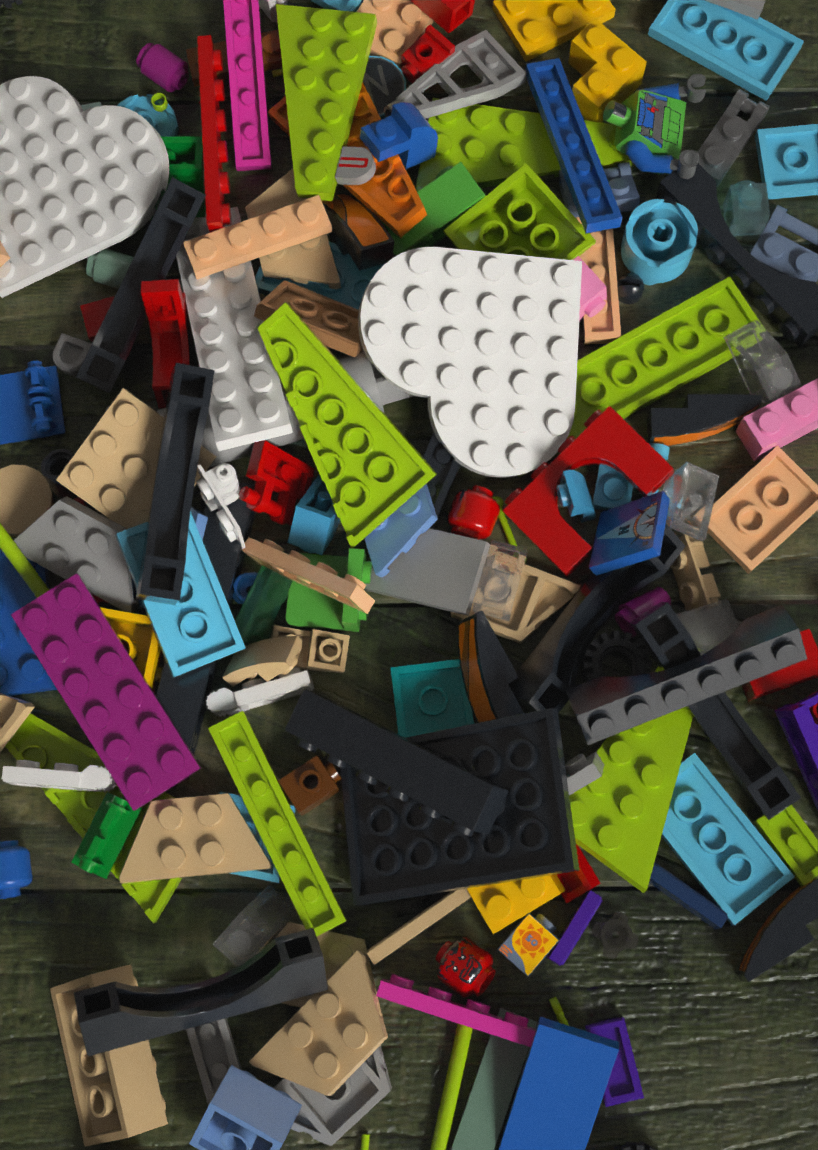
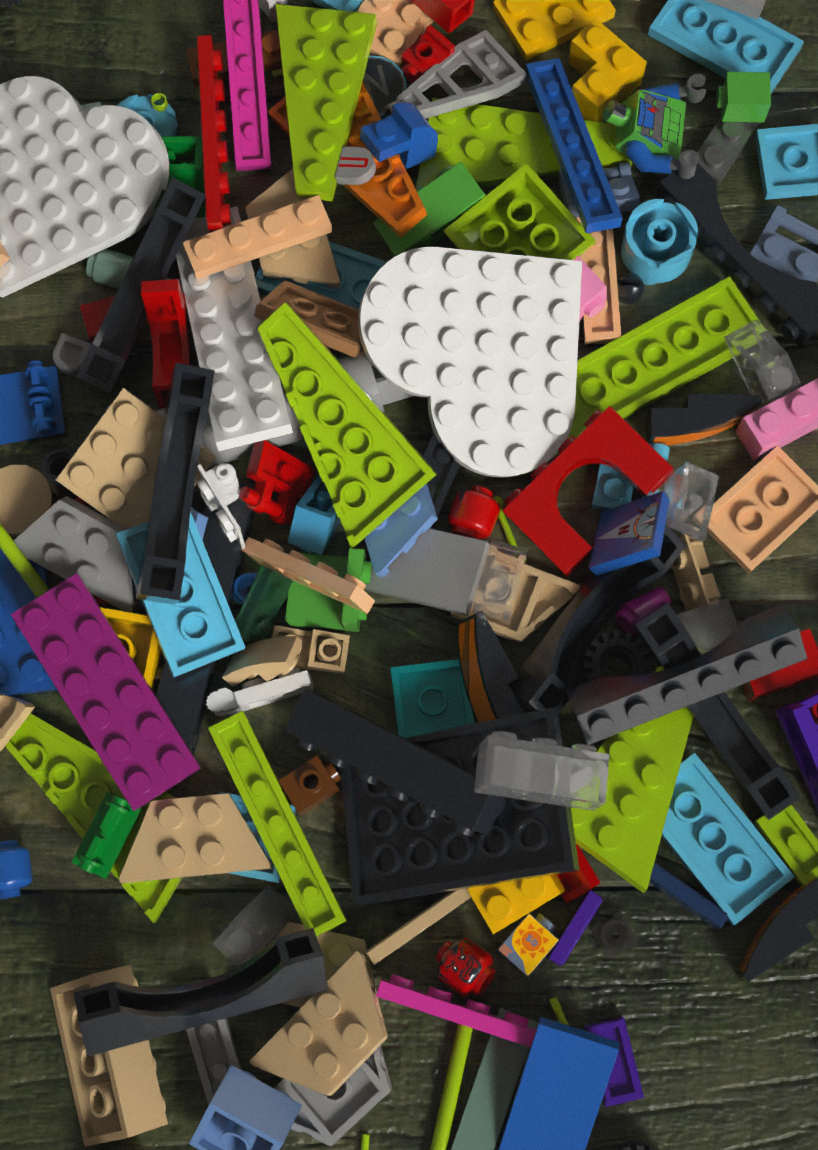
(62, 777): white hinge -> none
(163, 67): magenta brick -> none
(358, 232): slope -> none
(542, 771): none -> clear brick
(575, 495): dark azure slope -> none
(744, 97): none -> bright green brick
(746, 208): clear light blue brick -> none

